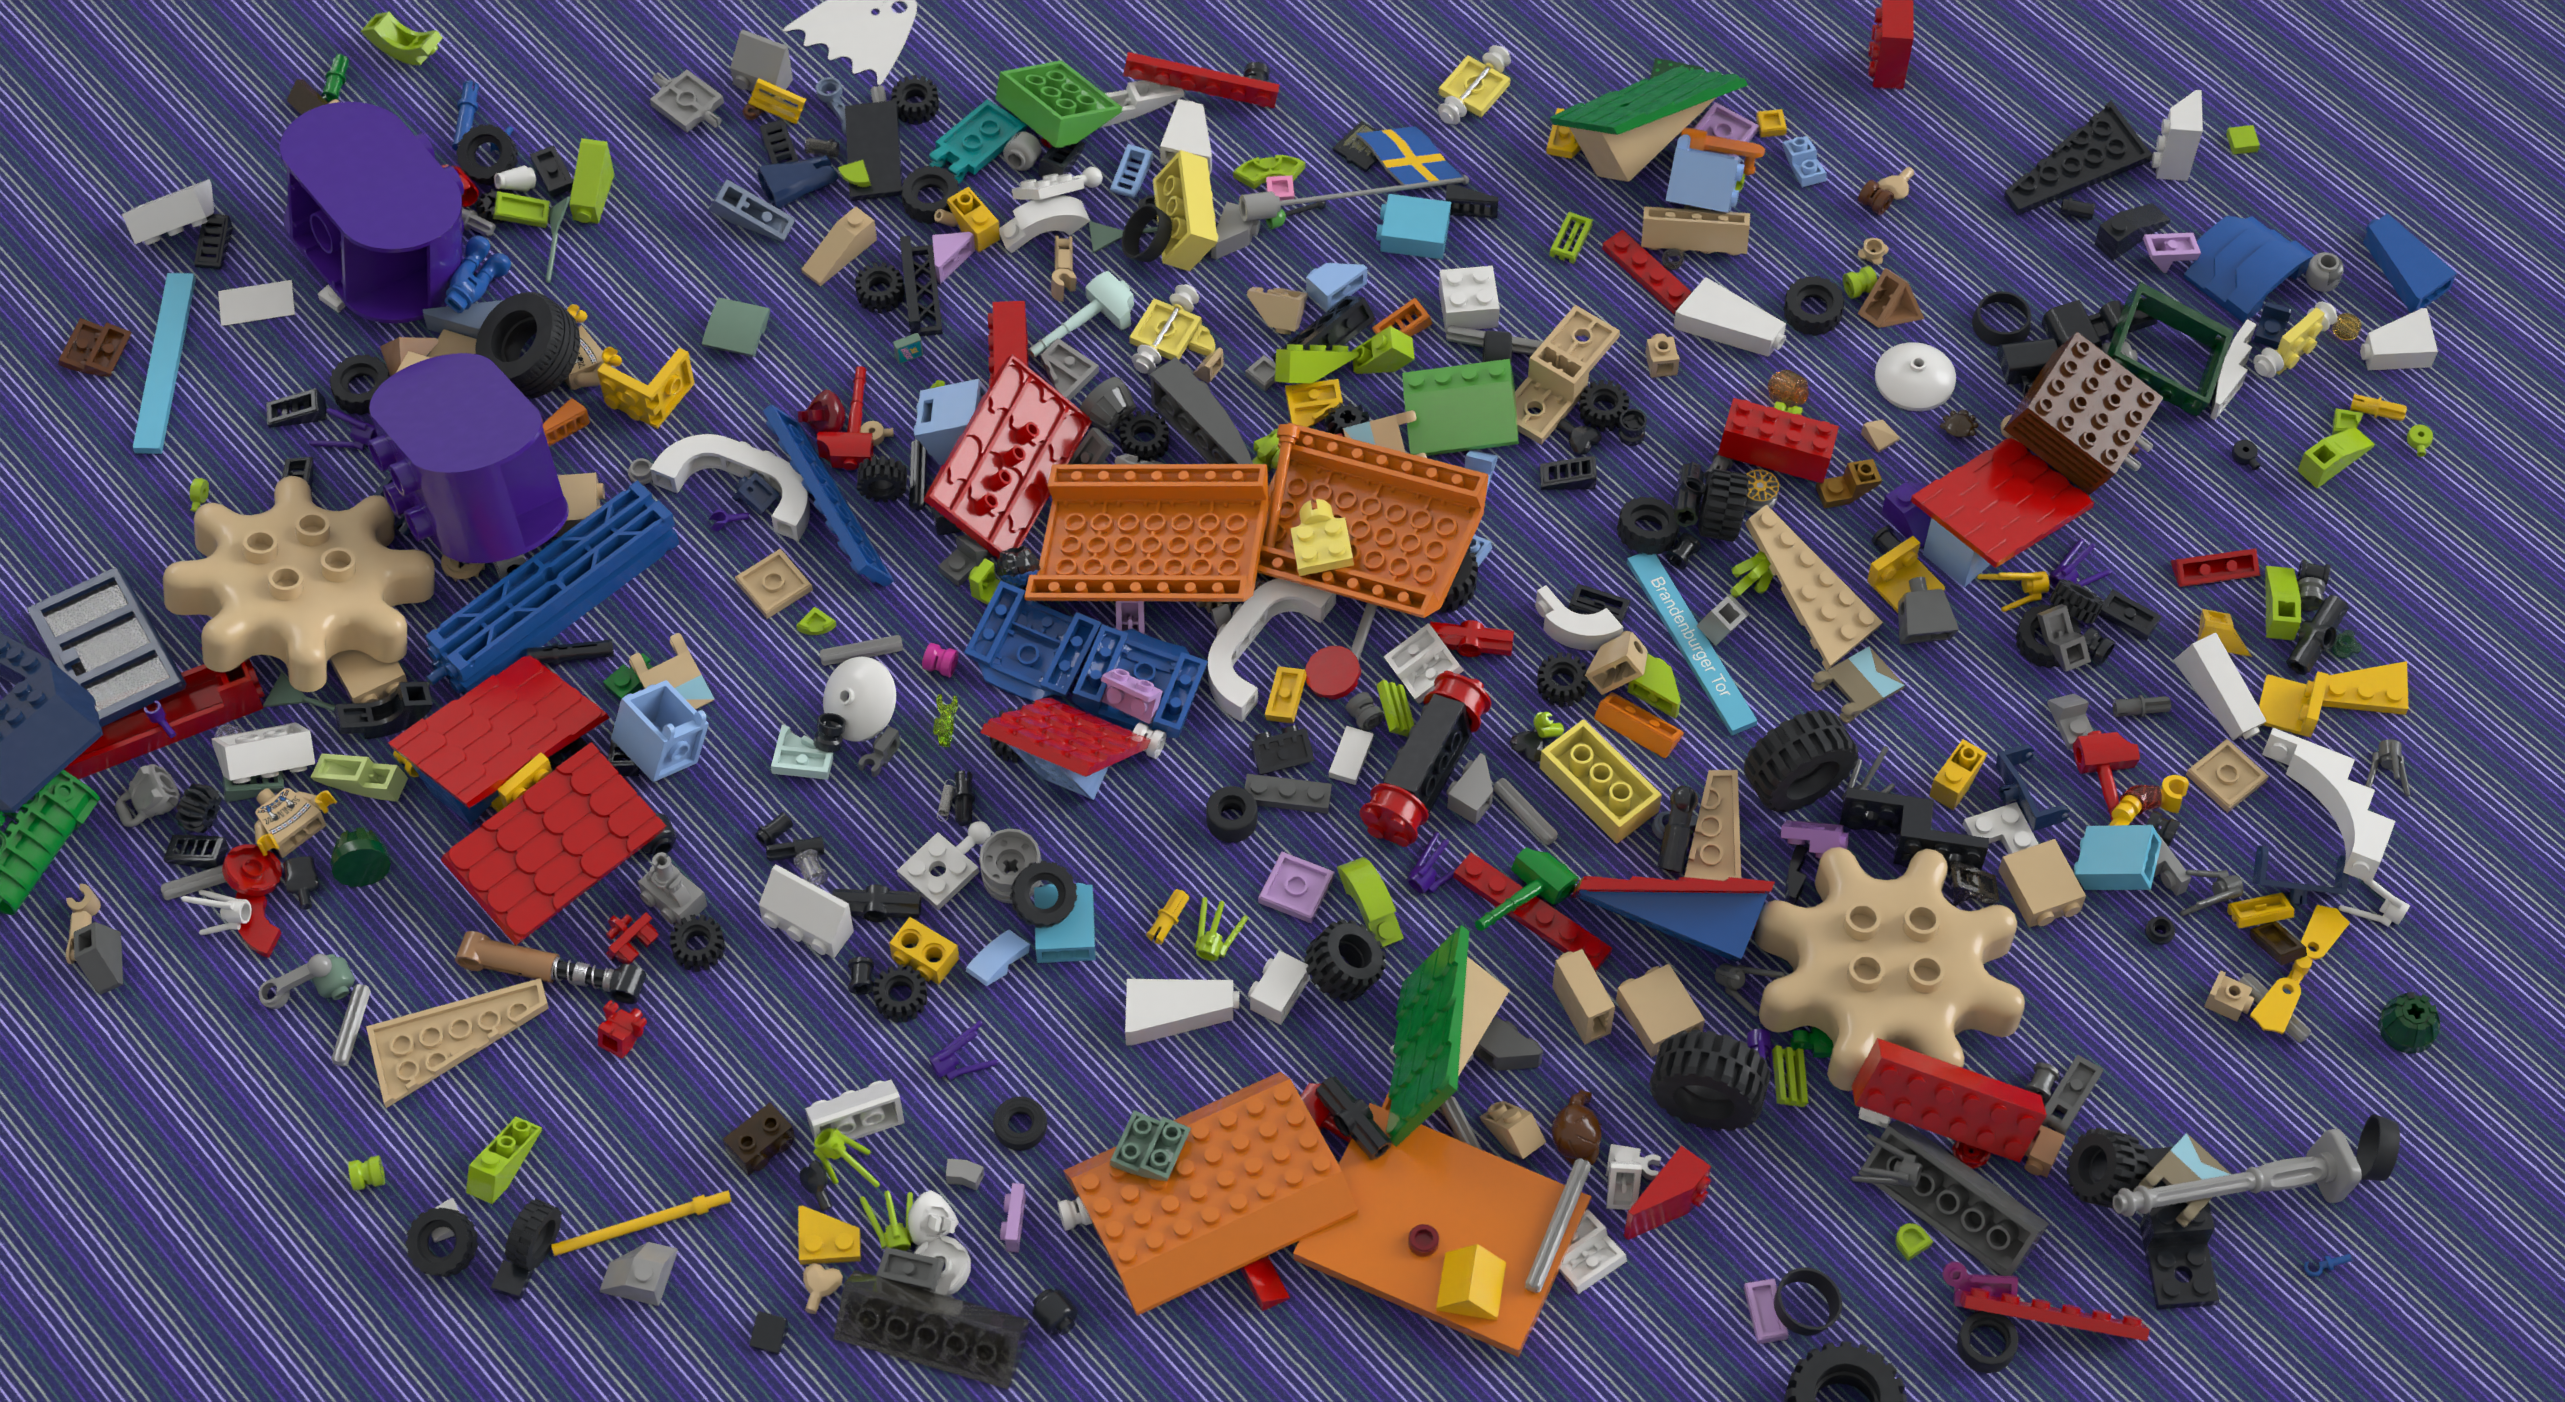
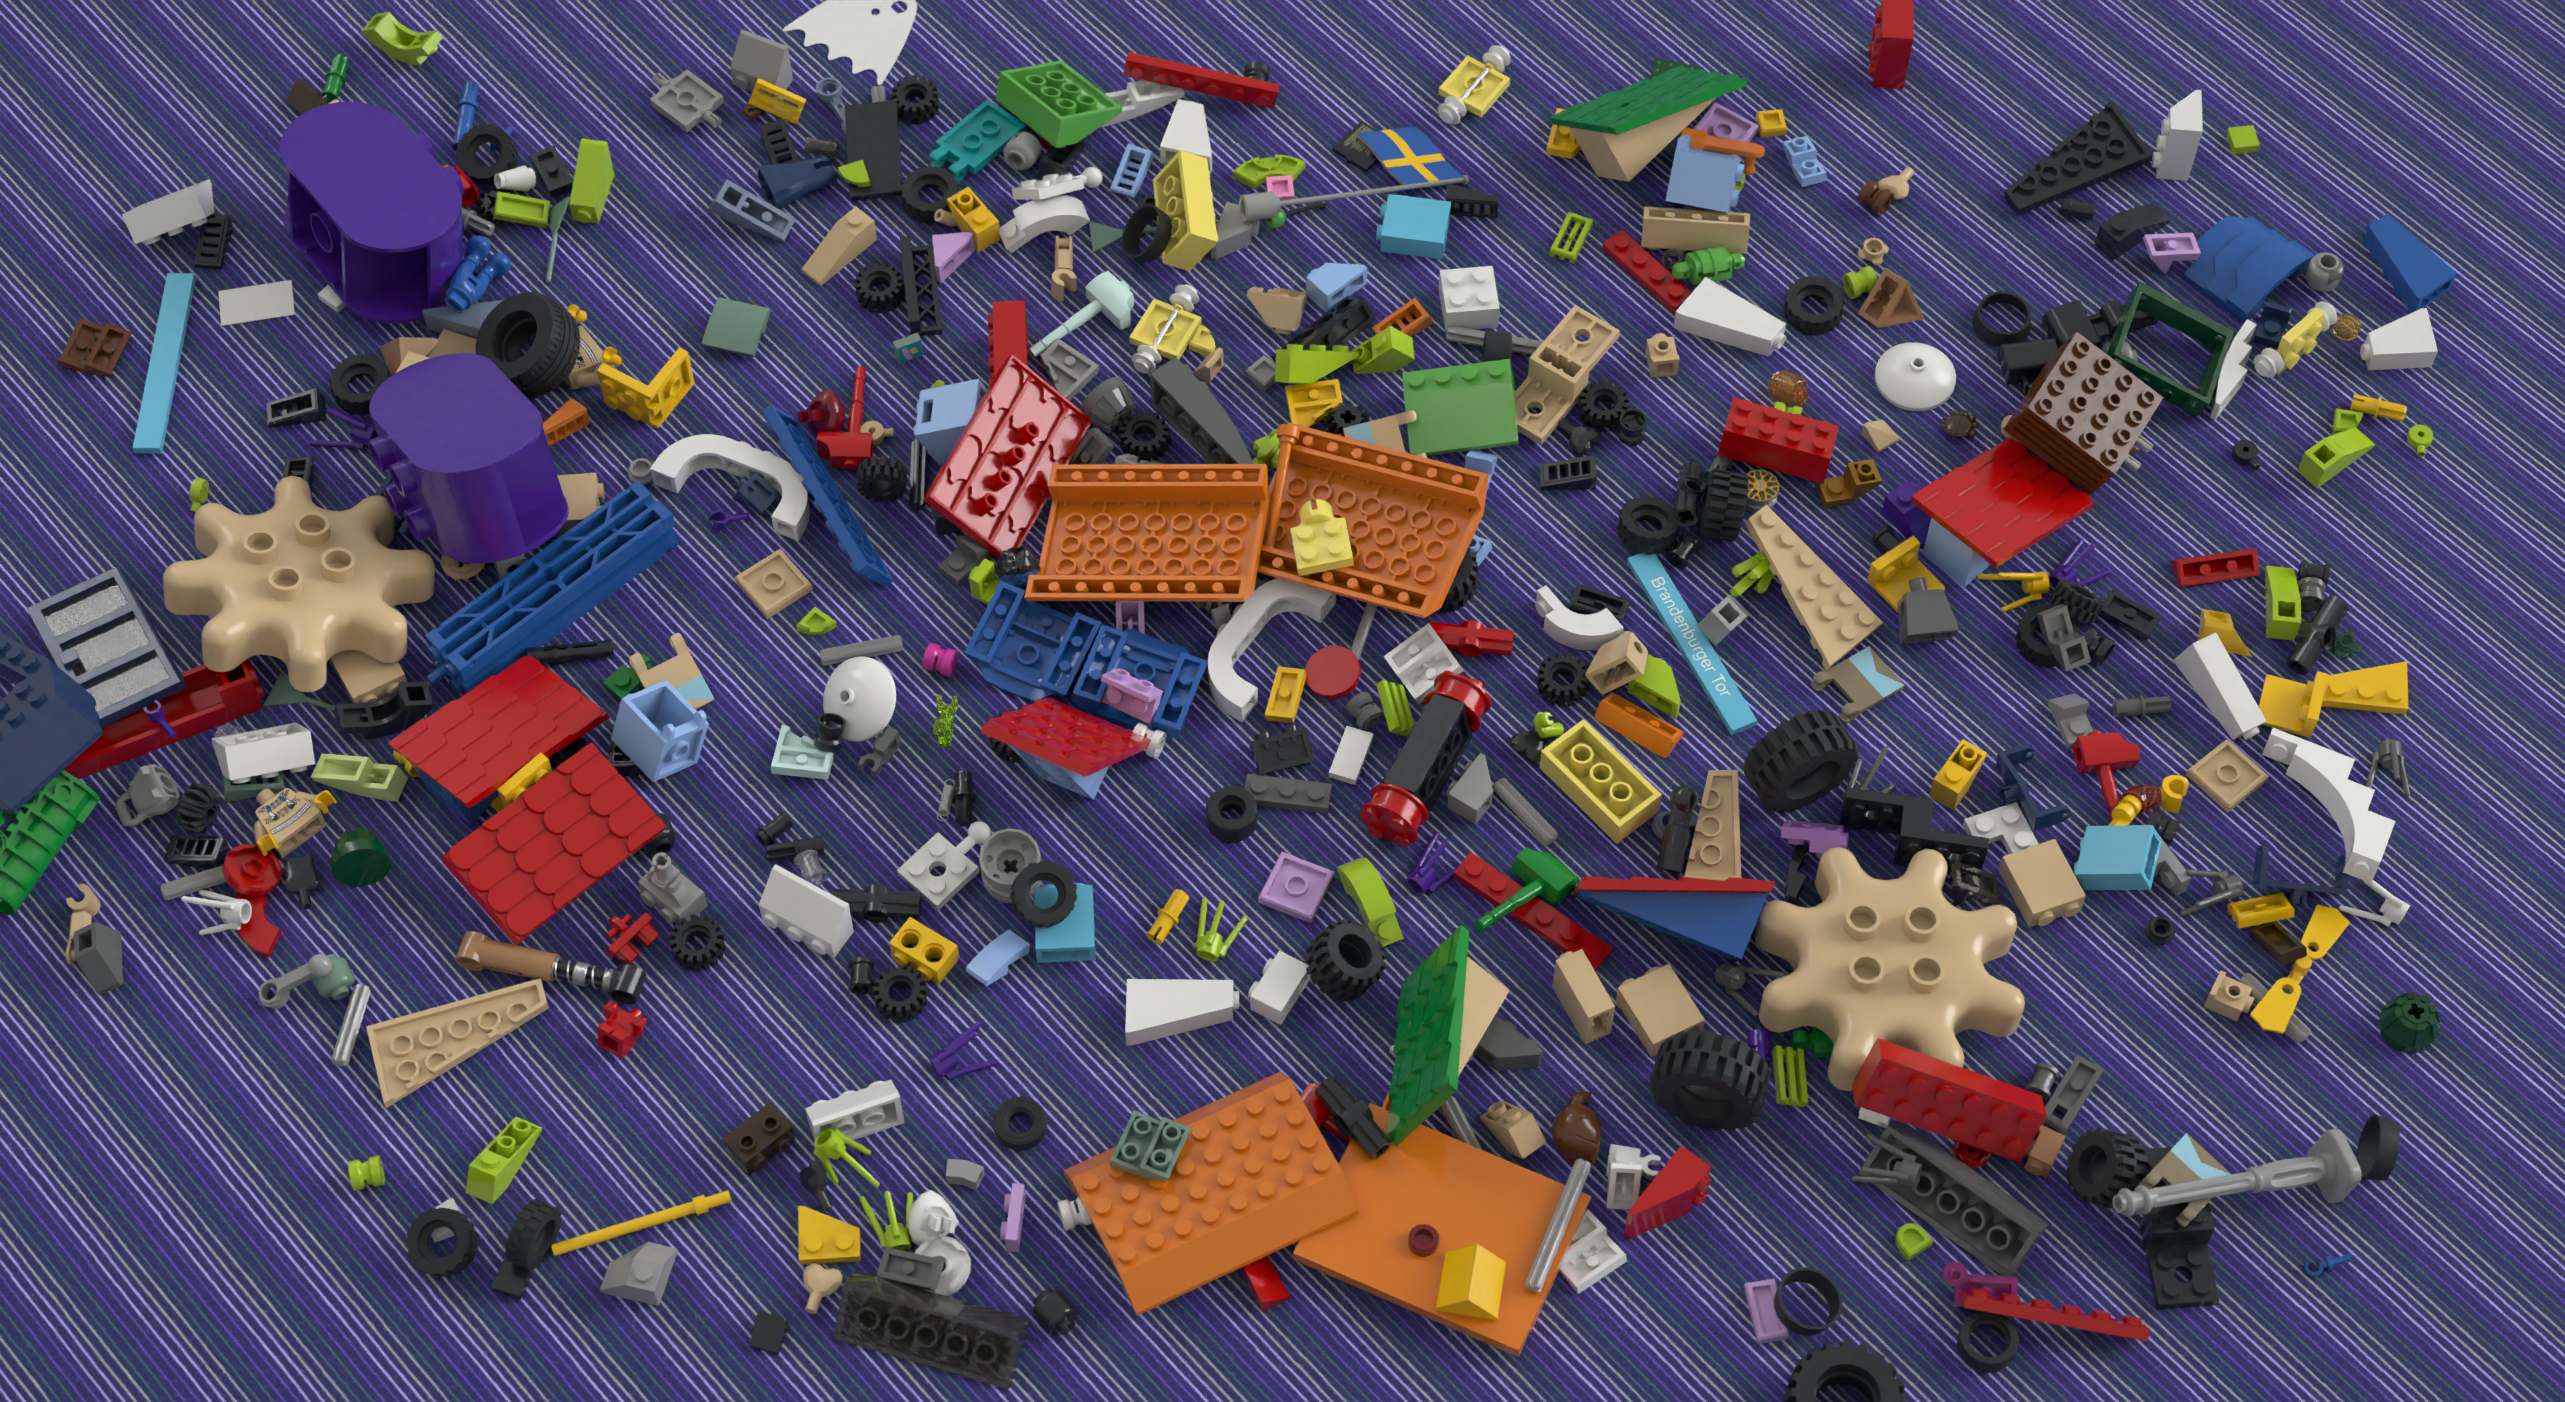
(1709, 263): none -> bright green piece

